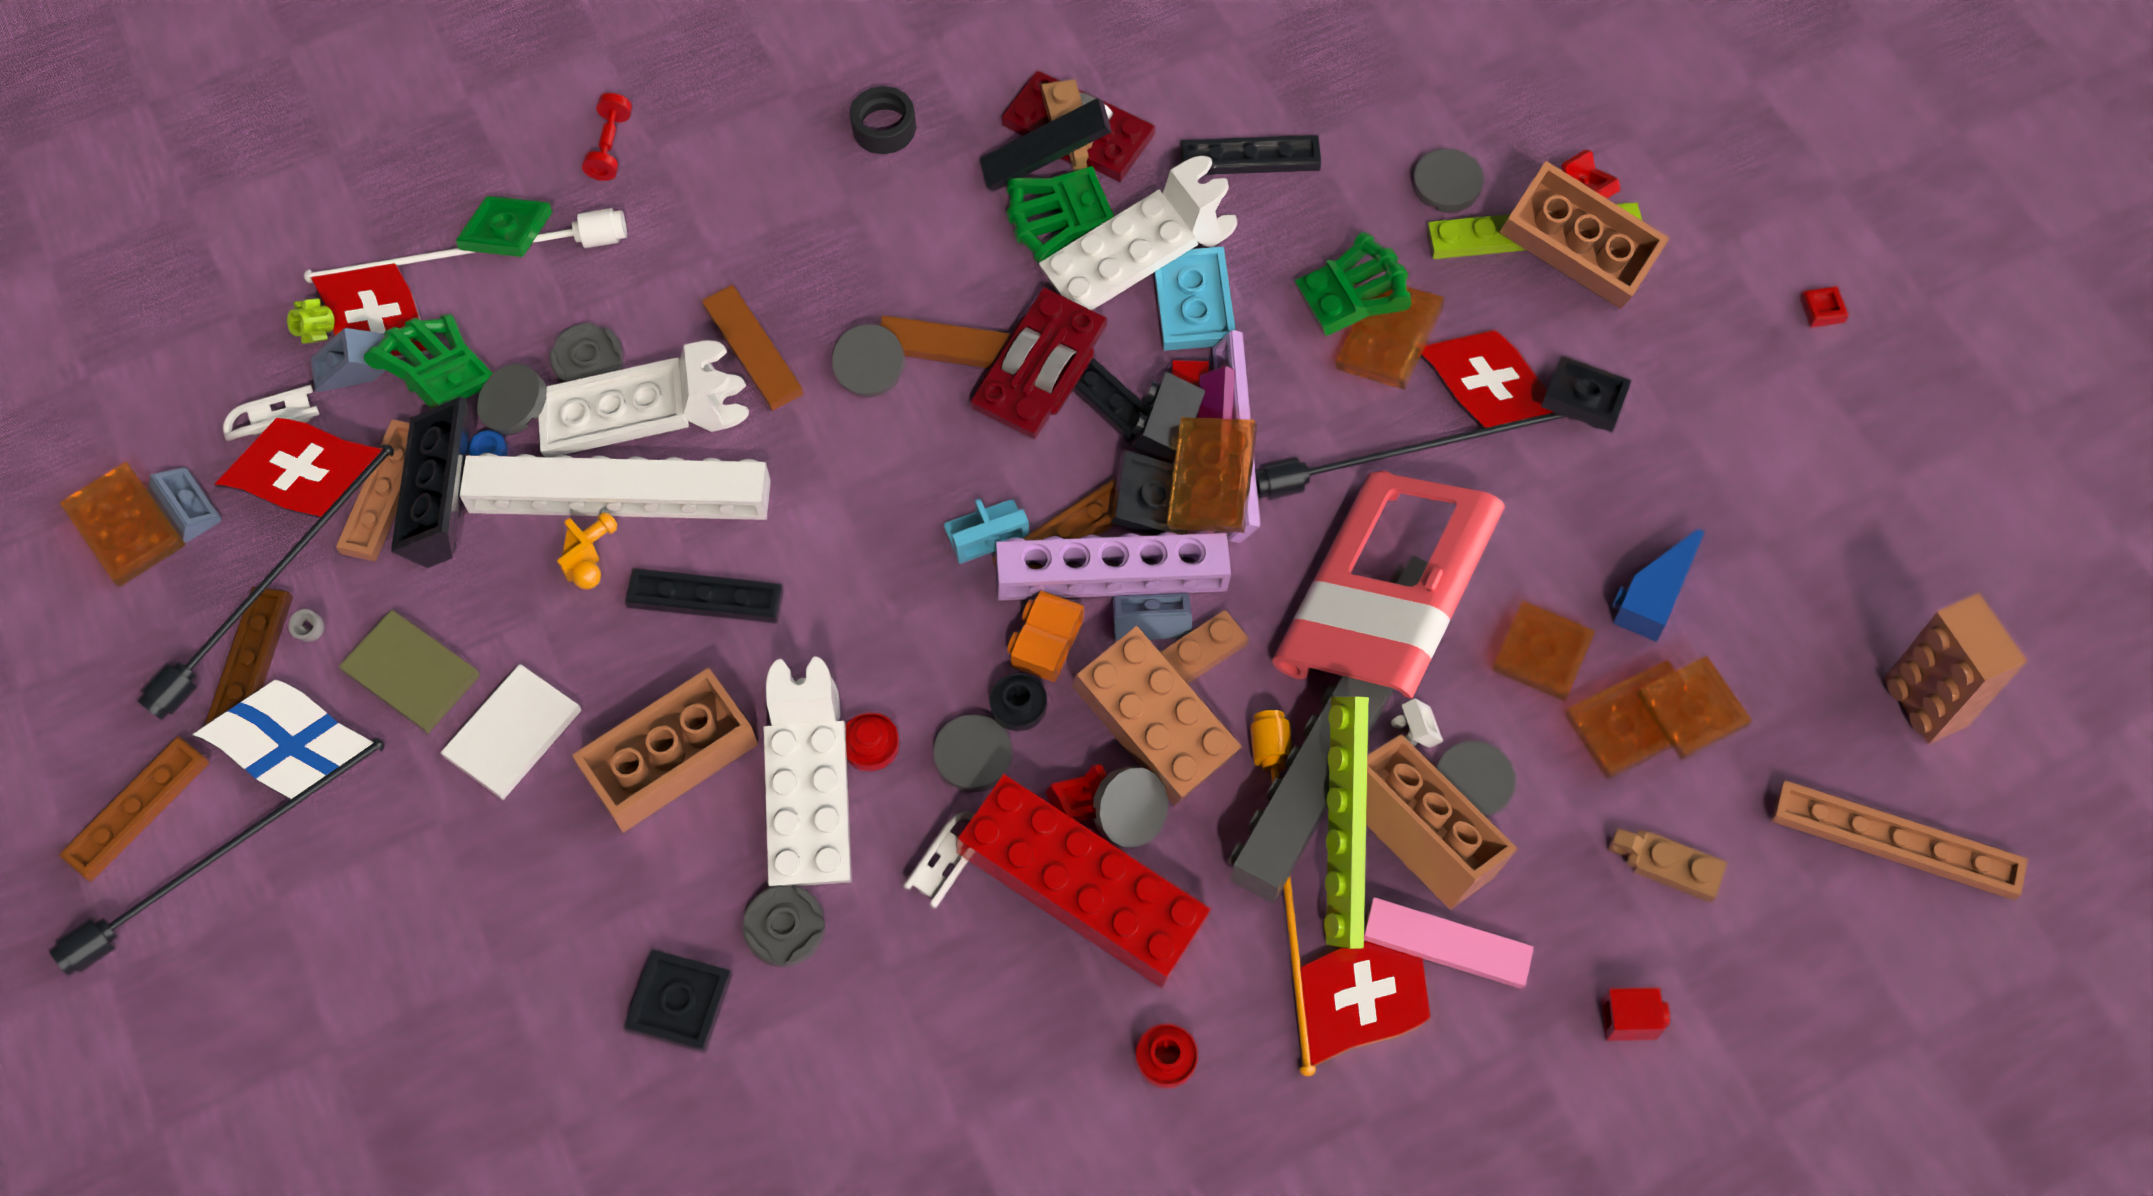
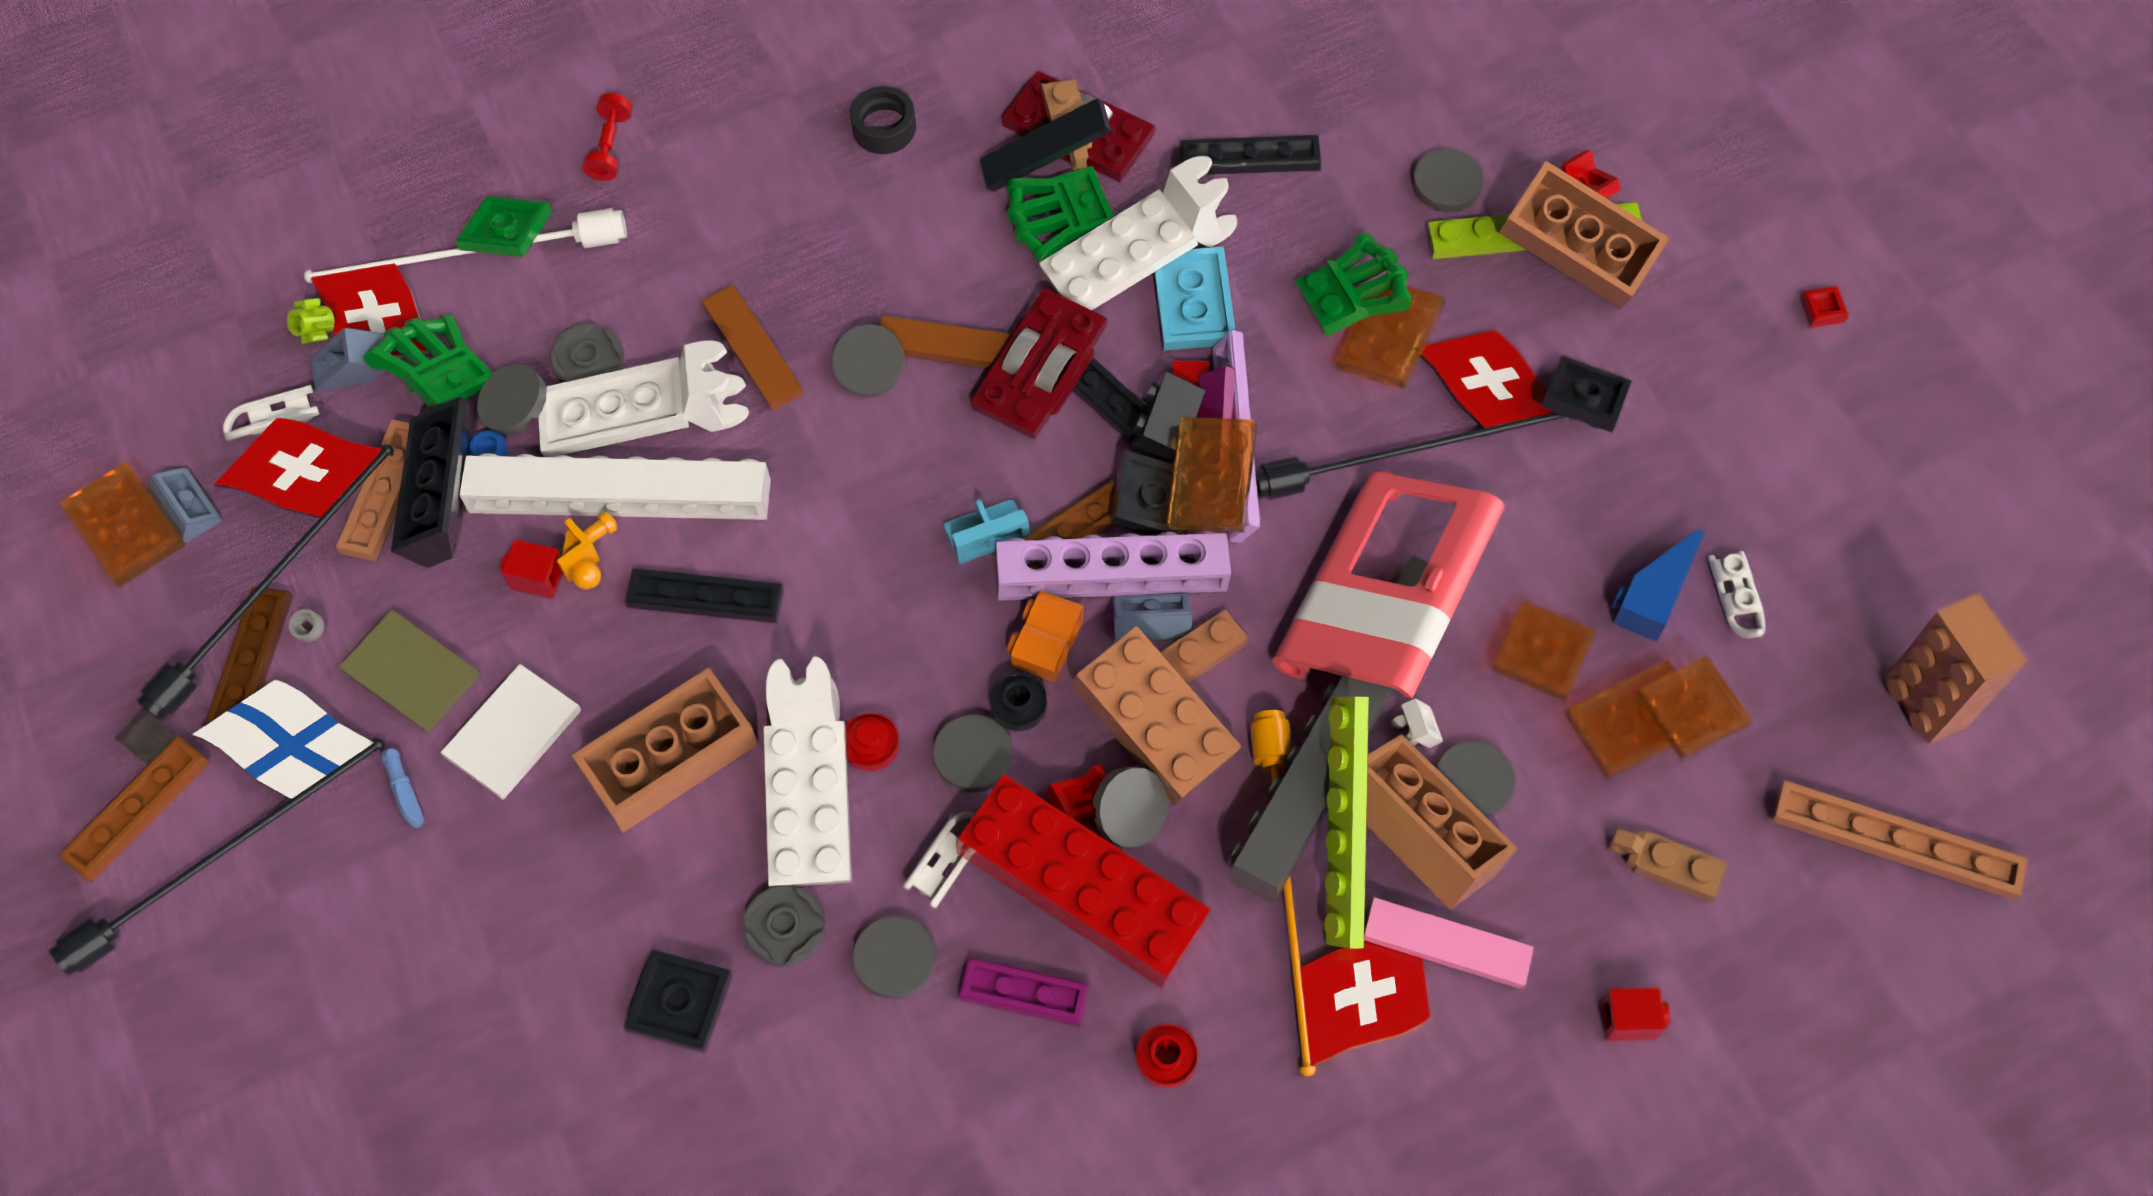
(145, 737): none -> clear smoke tile
(401, 788): none -> medium blue piece
(532, 568): none -> red brick
(894, 957): none -> dark grey tile
(1024, 992): none -> magenta tile
(1742, 600): none -> white piece

